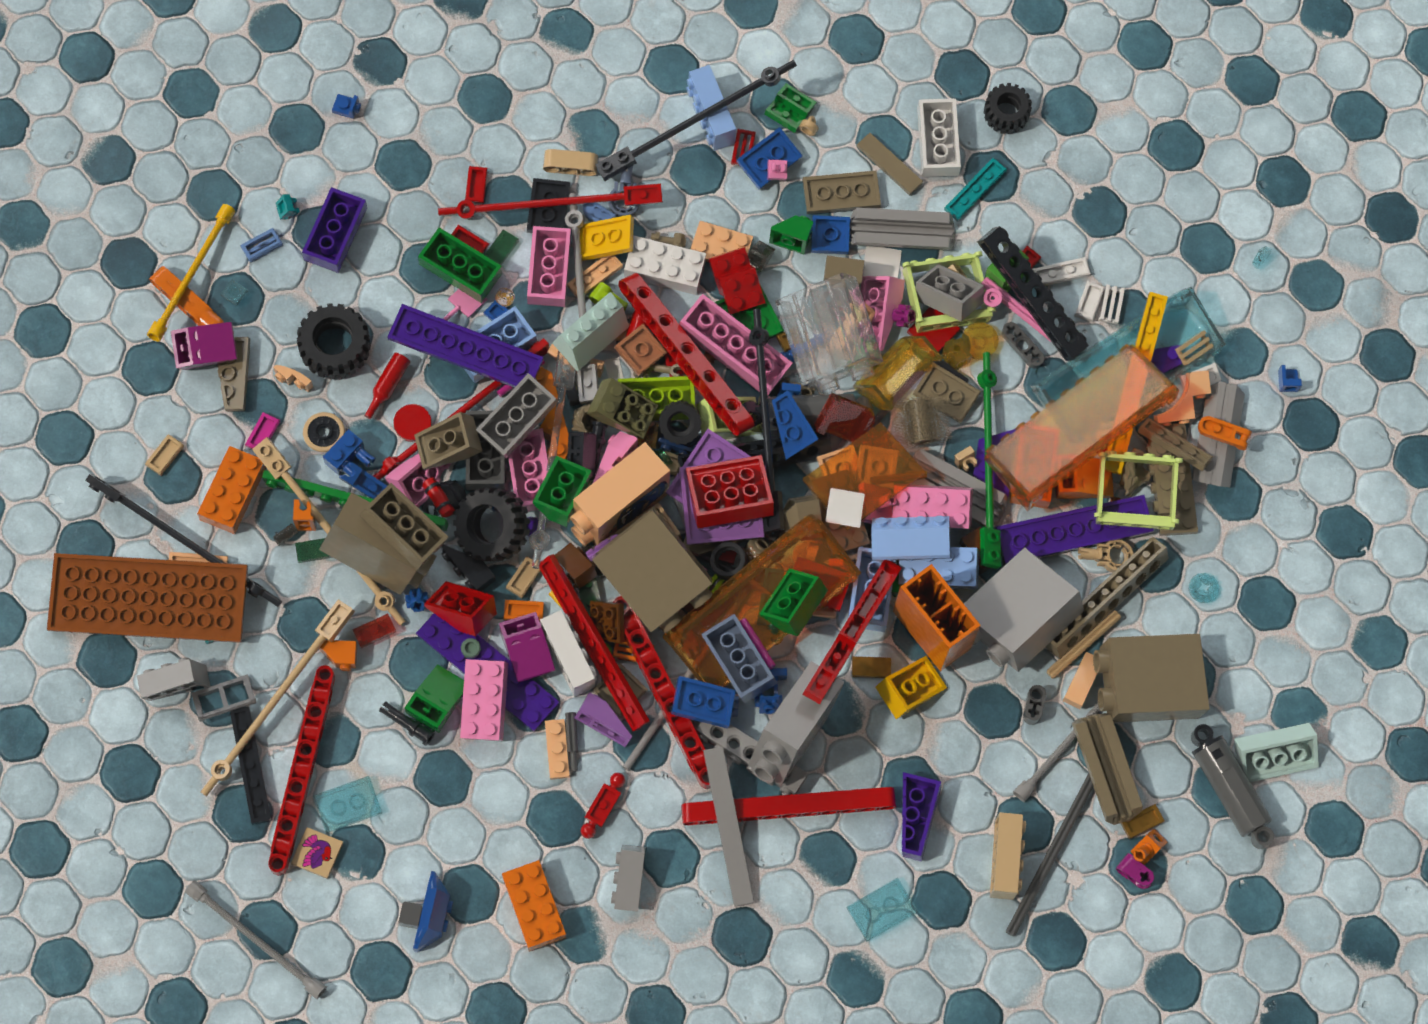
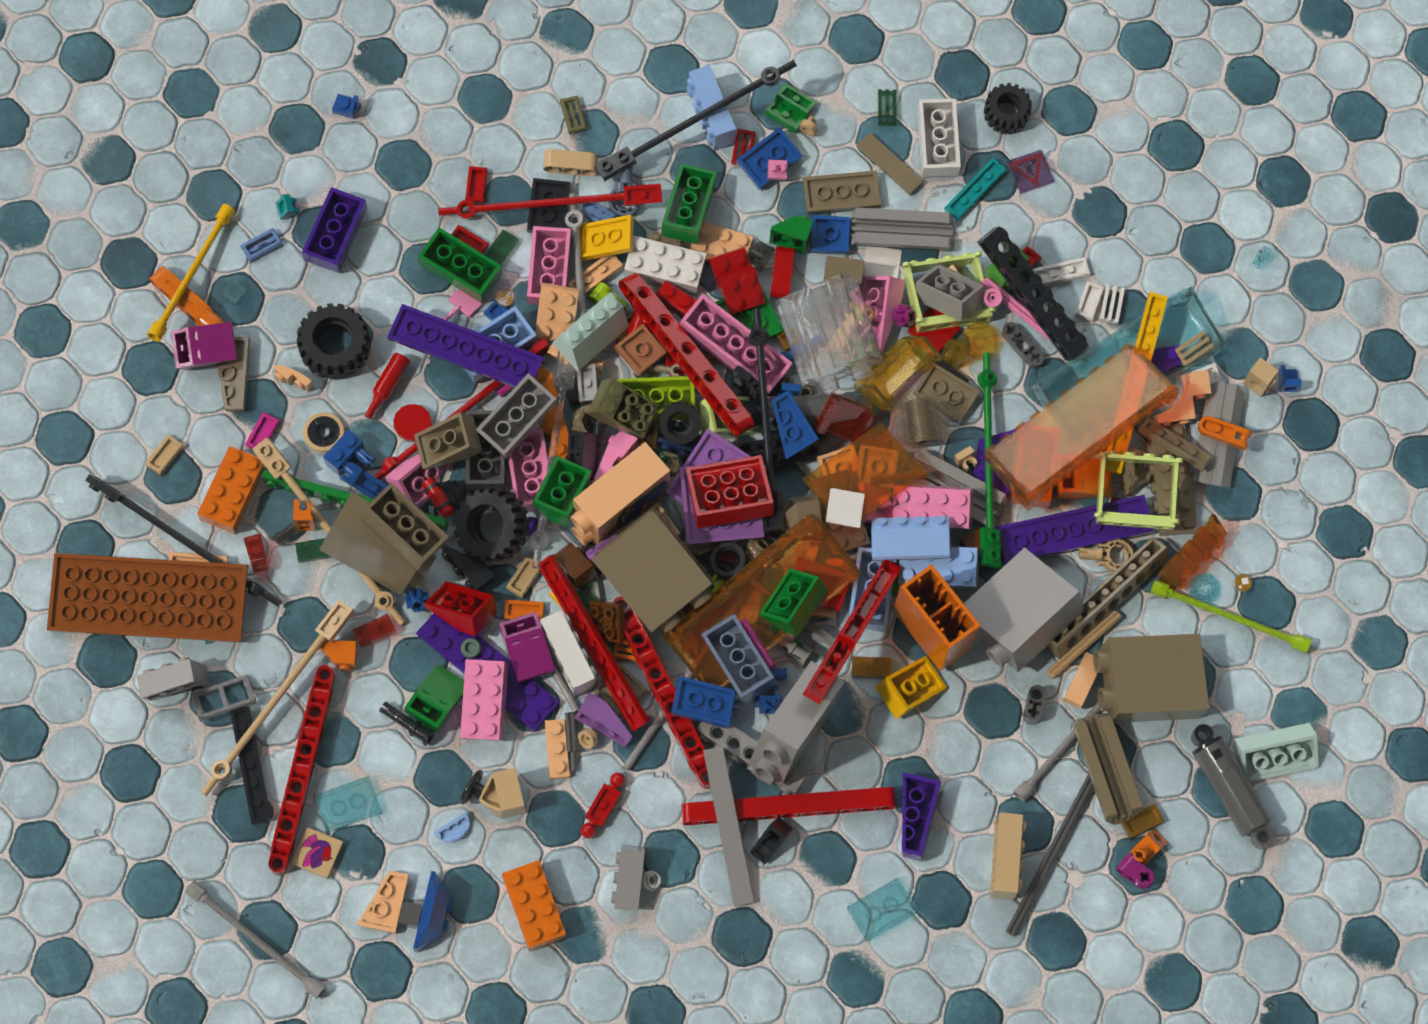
(256, 553): none -> clear red leg
(386, 905): none -> light nougat wing
(454, 830): none -> light blue tile
(499, 796): none -> tan piece
(555, 310): none -> light nougat plate
(564, 689): none -> light grey bar
(576, 128): none -> olive tile
(588, 738): none -> tan tile
(655, 880): none -> white plate
(675, 299): none -> red brick
(689, 203): none -> green brick
(745, 383): none -> black plate
(771, 840): none -> black arch
(782, 272): none -> red beam
(794, 651): none -> light grey pin
(815, 632): none -> light grey piece
(887, 93): none -> clear green tile
(1030, 171): none -> clear purple piece
(1193, 554): none -> clear orange wedge
(1242, 583): none -> tile
(1261, 377): none -> tan brick
(1298, 642): none -> lime hose

